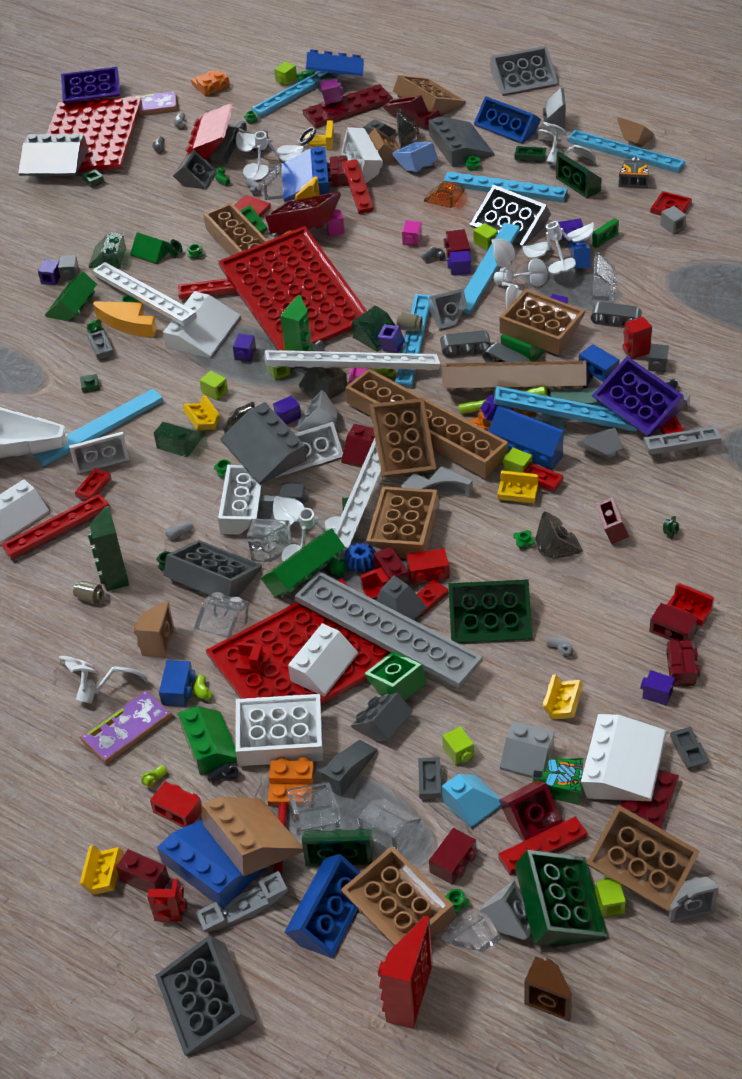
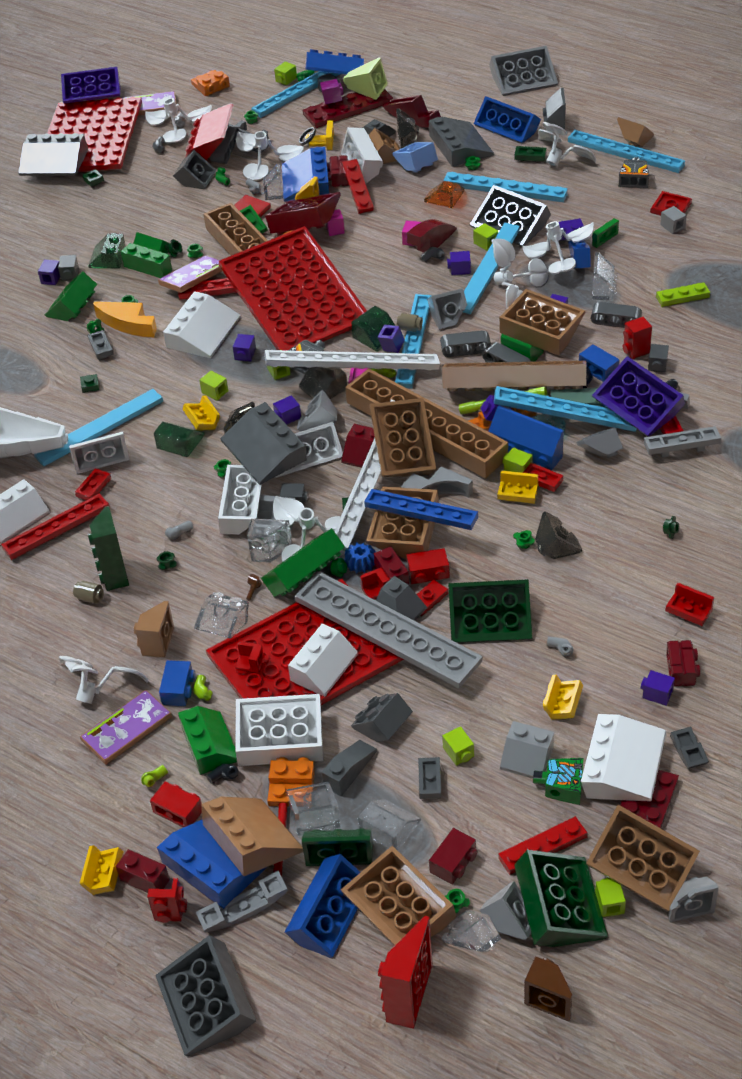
(145, 294): white plate -> none
(146, 260): none -> green brick
(158, 117): none -> white plant
(191, 274): none -> tile
(210, 569): dark grey slope -> none
(254, 581): none -> reddish brown hand
(296, 327): green slope -> none
(367, 79): none -> yellowish green slope
(397, 675): green slope -> none
(421, 509): none -> blue plate
(429, 234): none -> dark red slope
(433, 94): medium nougat slope -> none
(456, 241): dark red brick -> none
(470, 798): medium azure slope -> none
(531, 810): dark red slope -> none
(577, 176): dark green slope -> none
(612, 520): dark red brick -> none
(673, 623): dark red brick -> none
(682, 294): none -> lime plate

